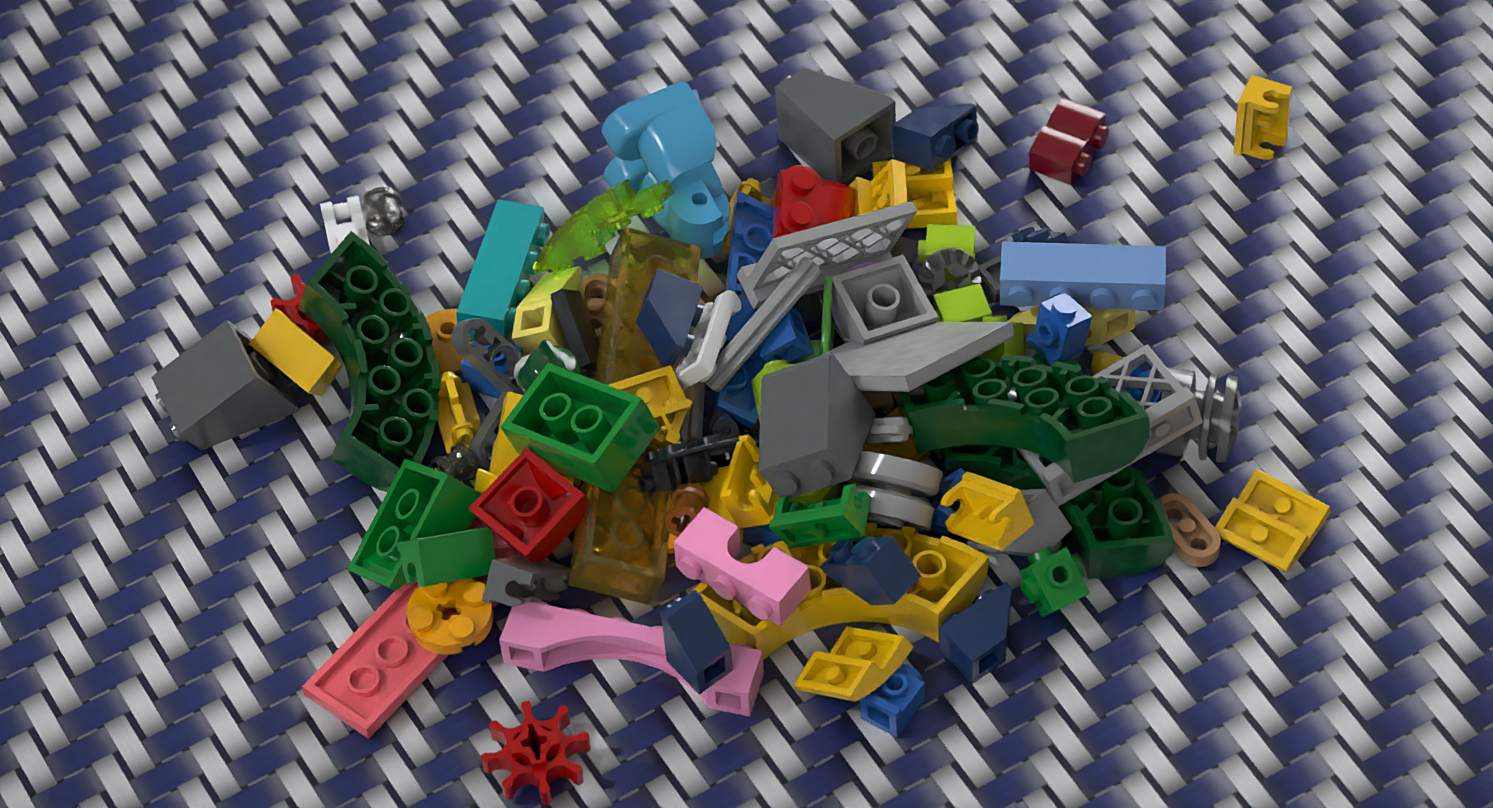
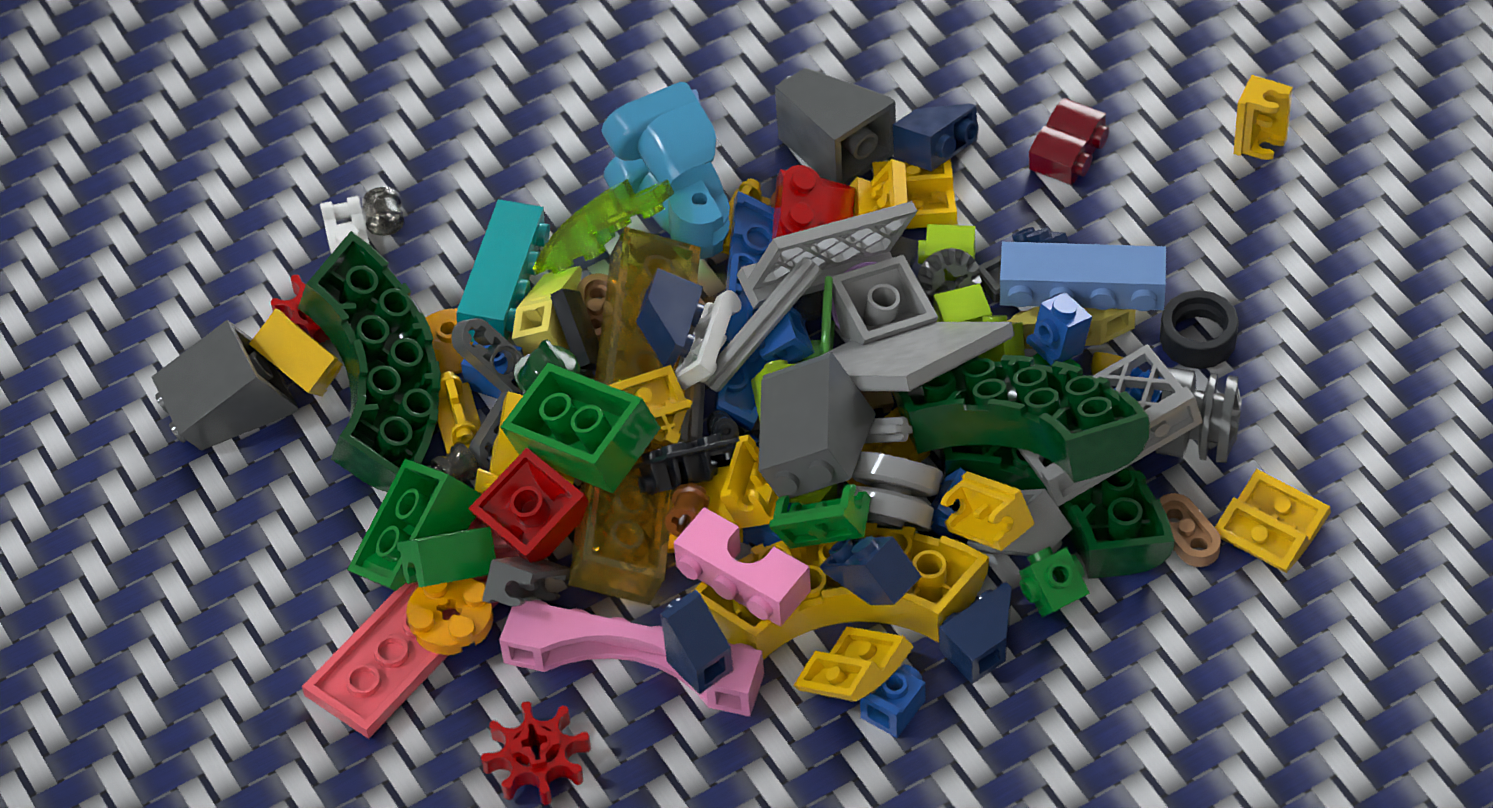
(1202, 305): none -> black tyre

